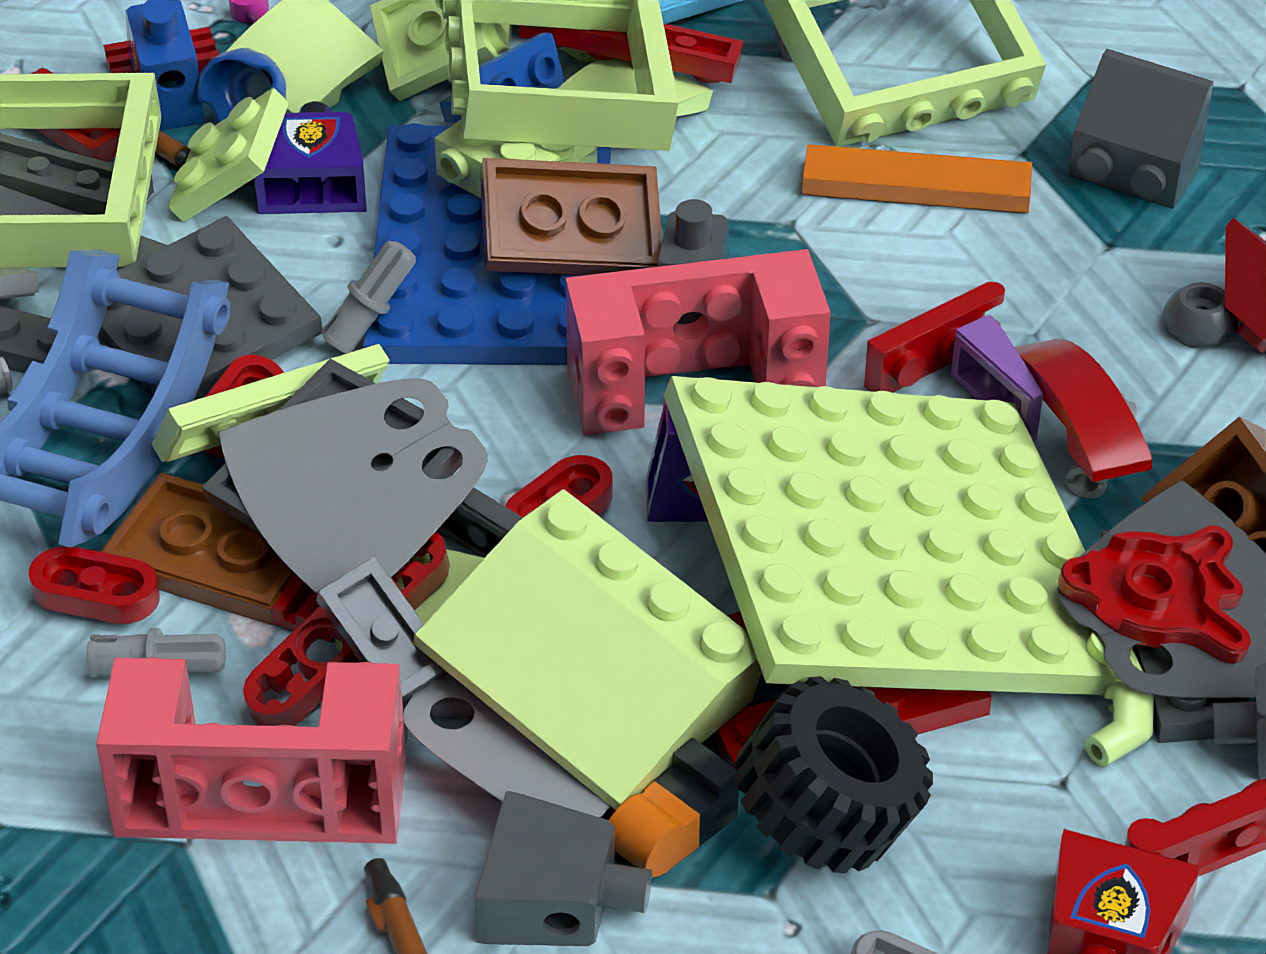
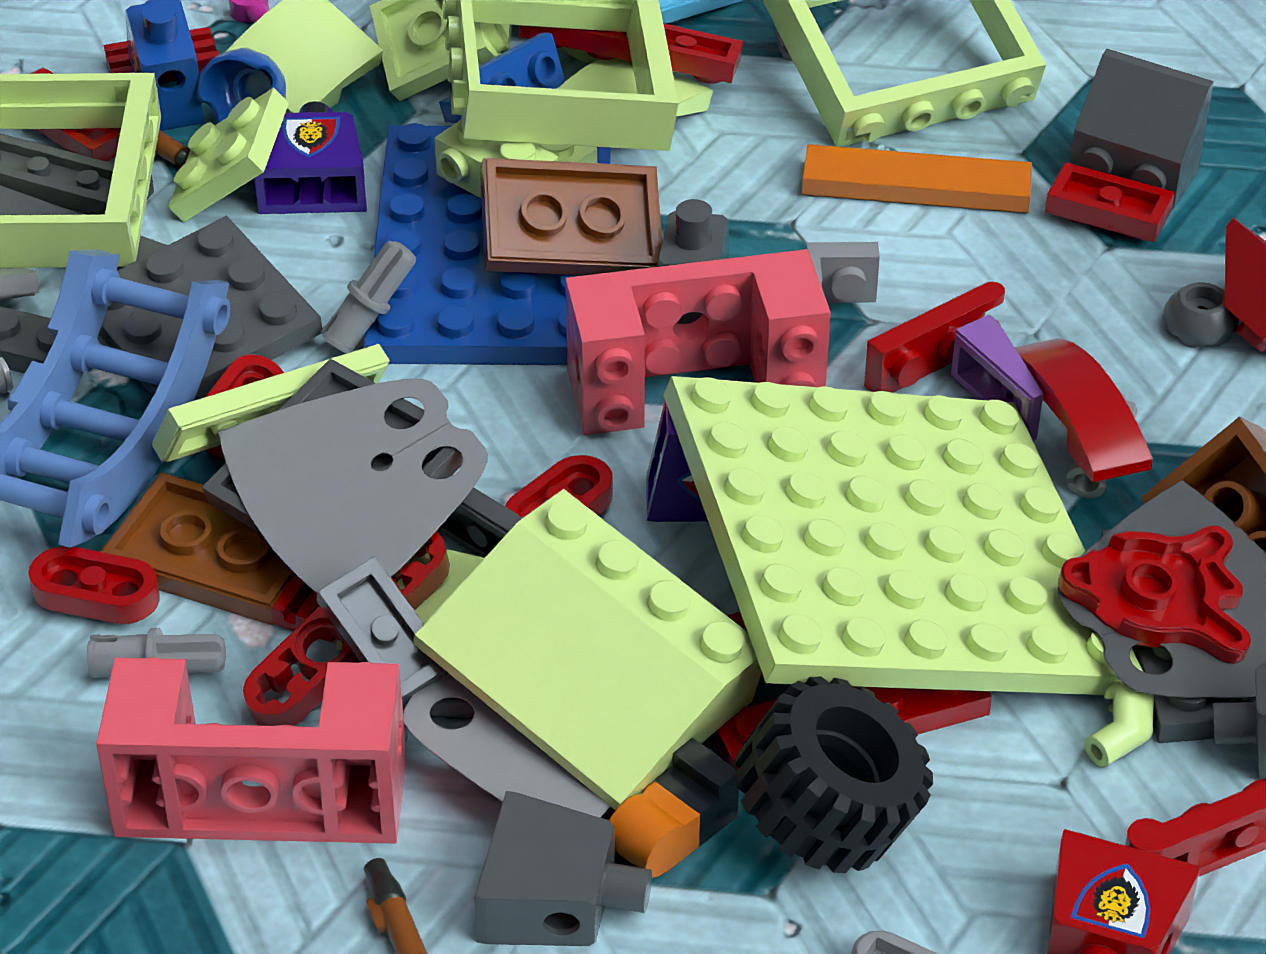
(846, 270): none -> light grey bracket
(1109, 202): none -> red plate

